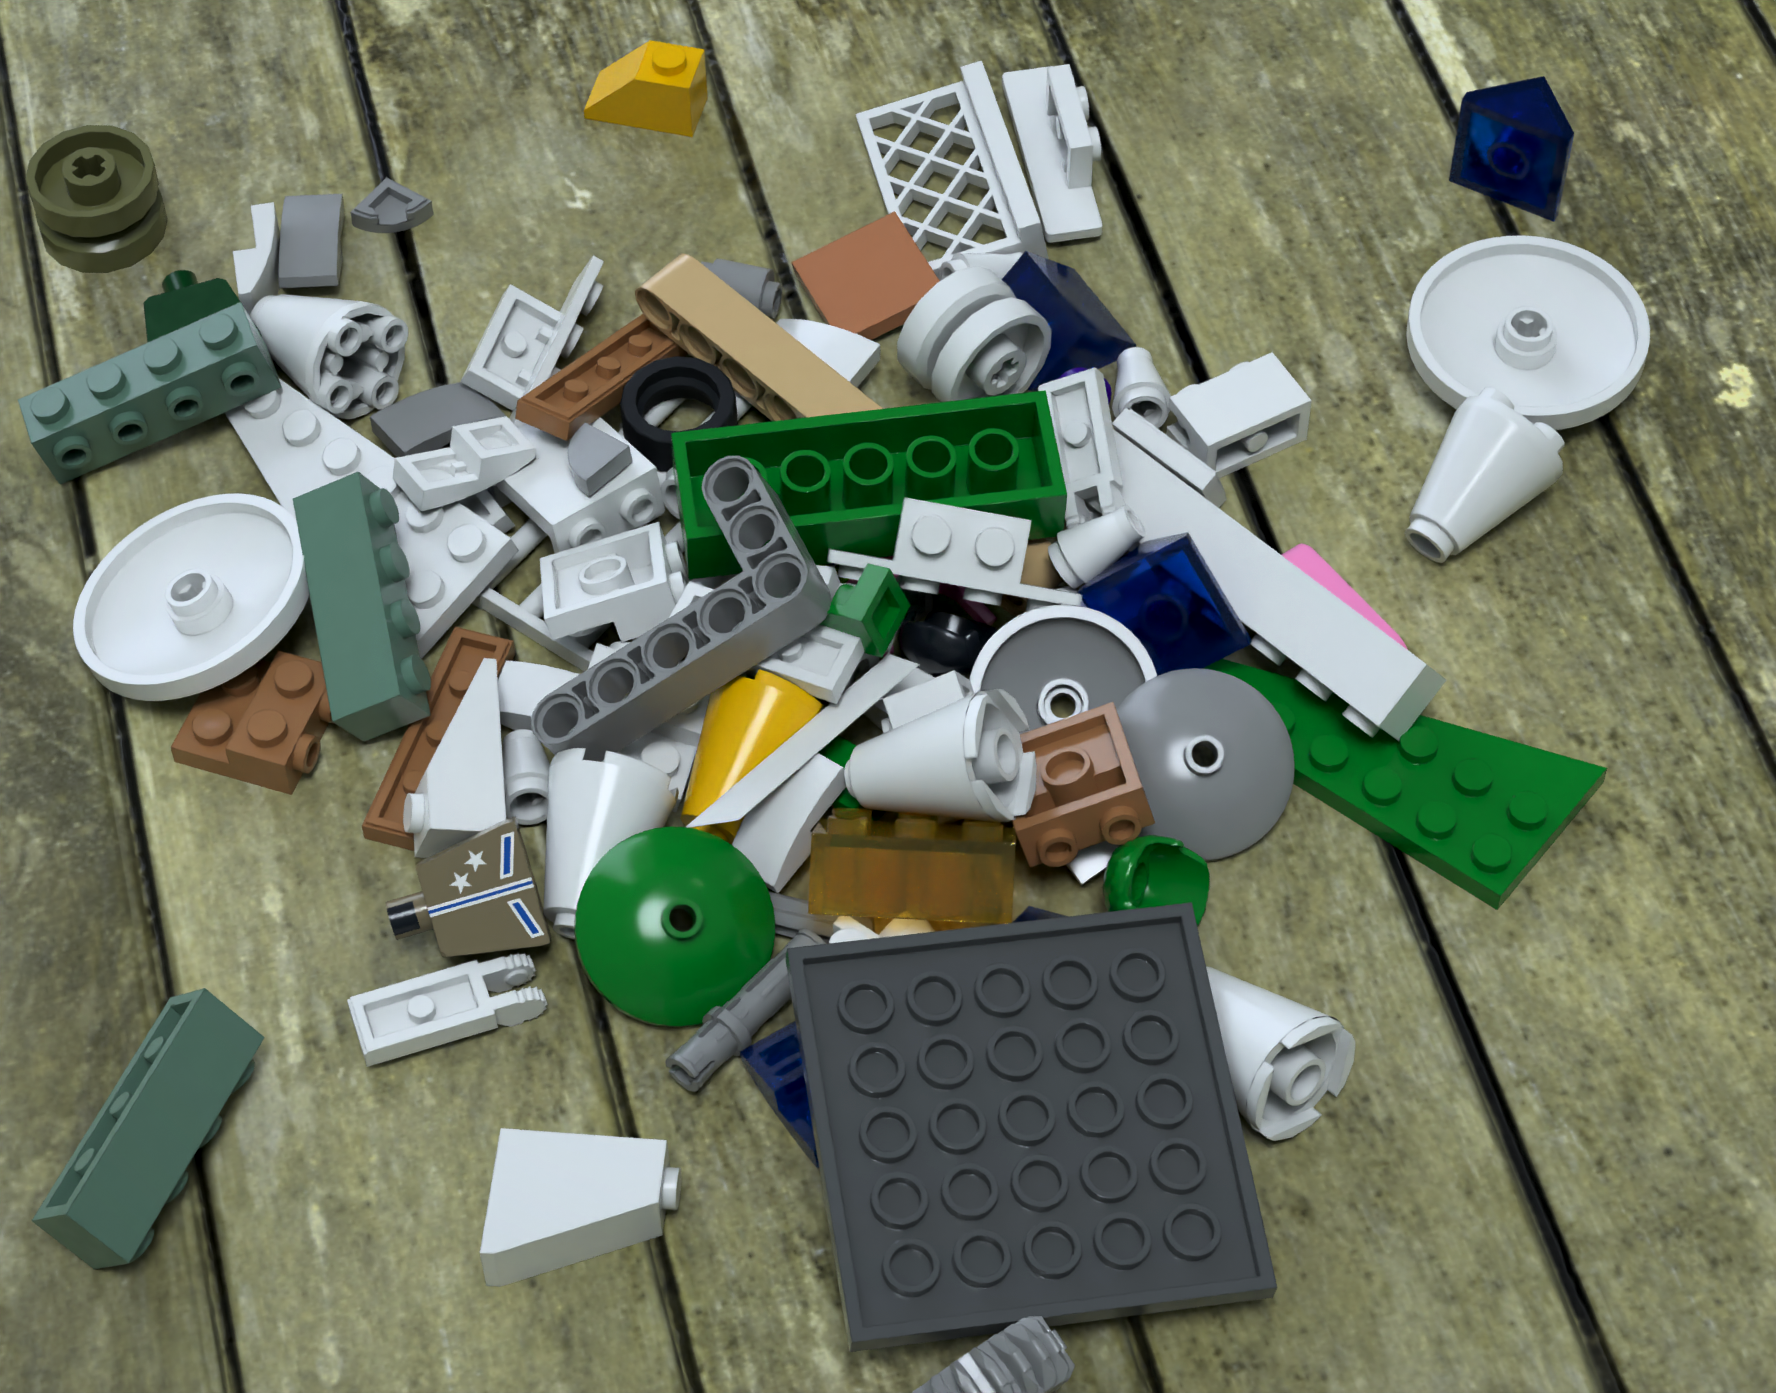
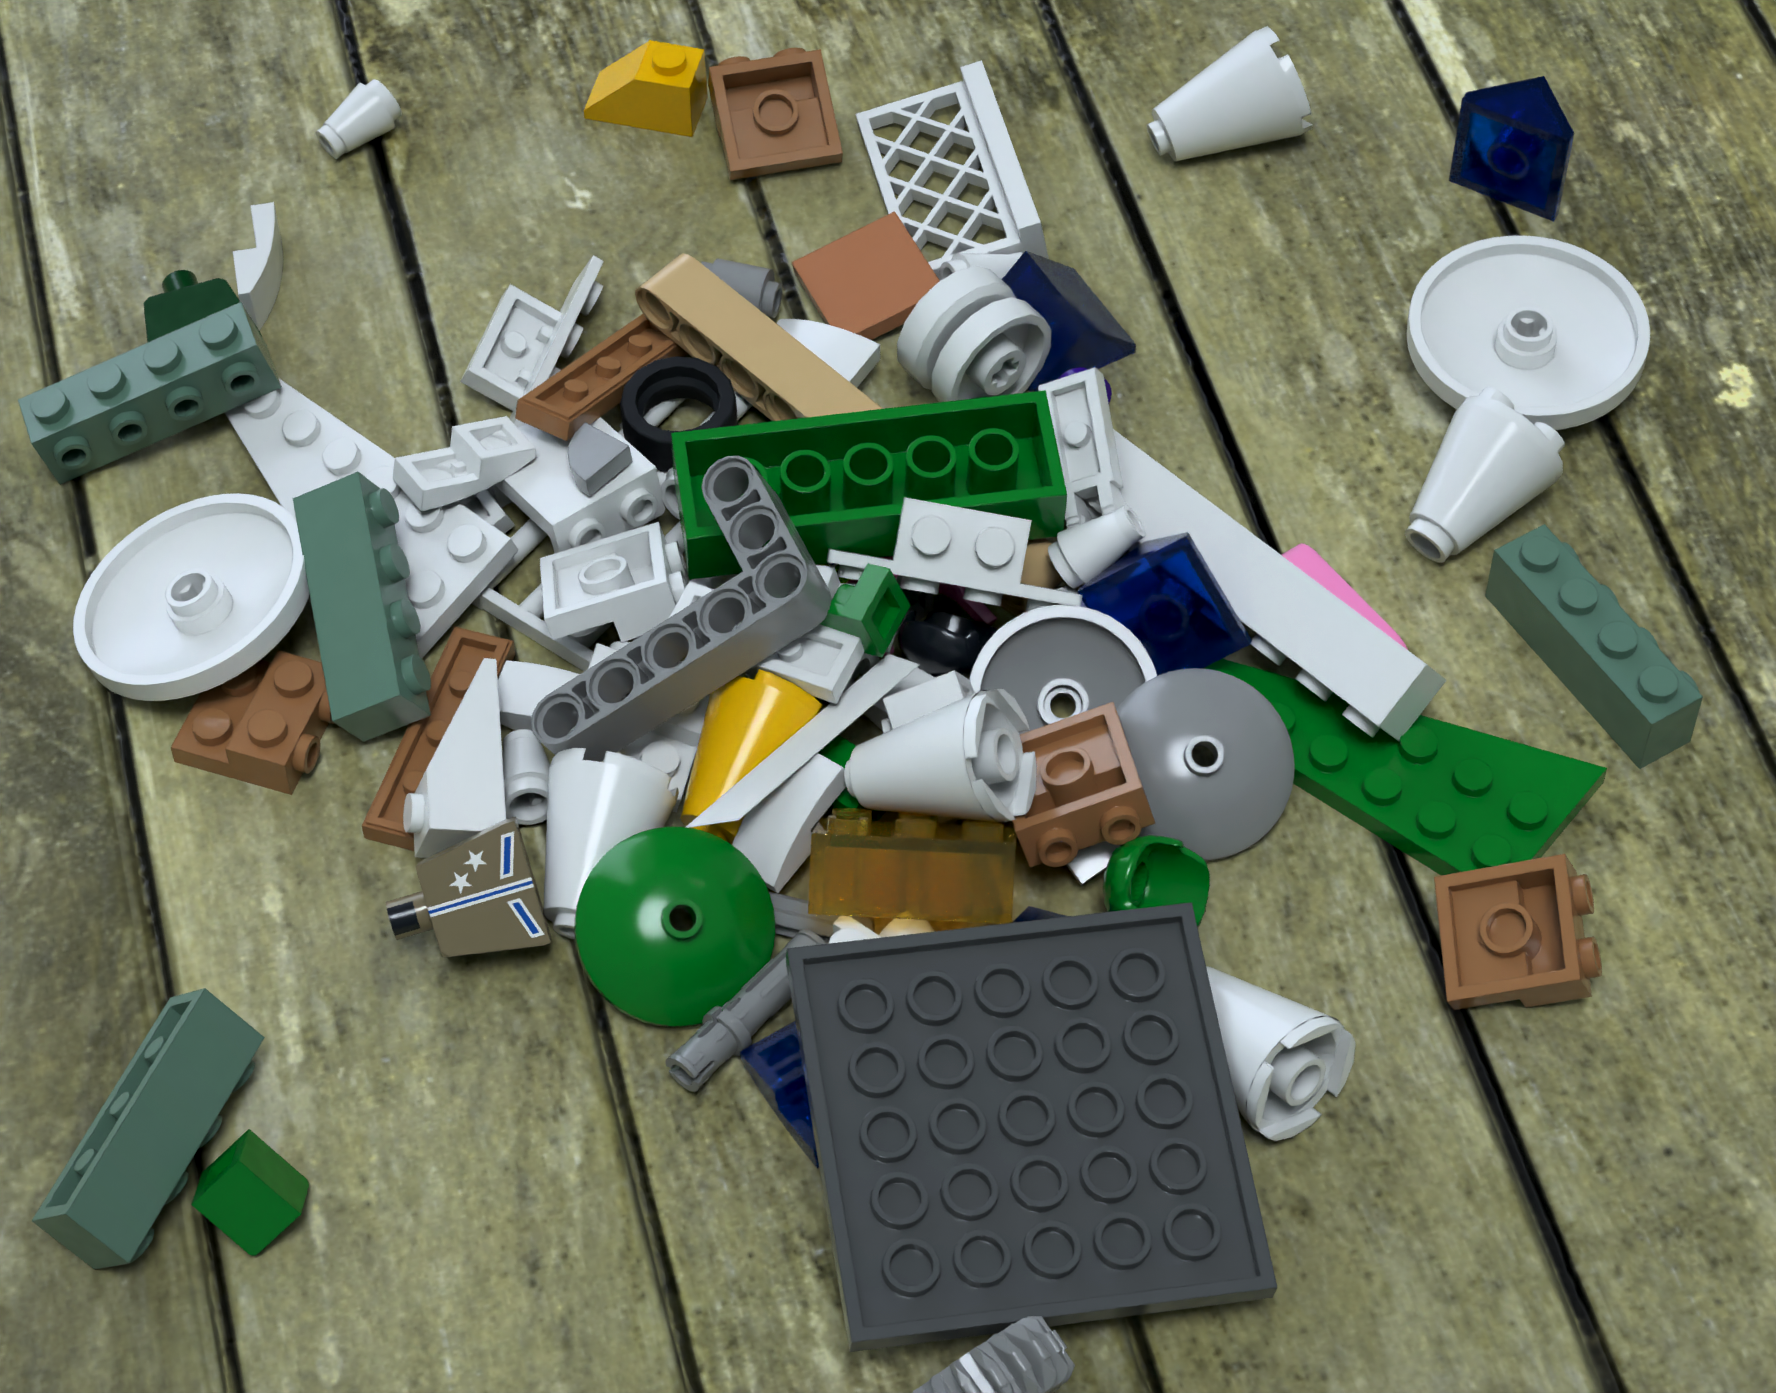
(96, 198): olive wheel -> none
(251, 1193): none -> green panel
(311, 241): light grey slope -> none
(335, 350): white cone -> none
(359, 119): none -> white cone
(391, 209): light grey tile -> none
(427, 418): light grey slope -> none
(444, 1007): white hinge -> none
(572, 1200): white slope -> none
(774, 113): none -> medium nougat plate
(1056, 149): white bracket -> none
(1140, 387): white cone -> none
(1170, 455): white tile -> none
(1233, 103): none -> white cone
(1241, 415): white brick -> none
(1516, 934): none -> medium nougat plate
(1593, 646): none -> sand green brick

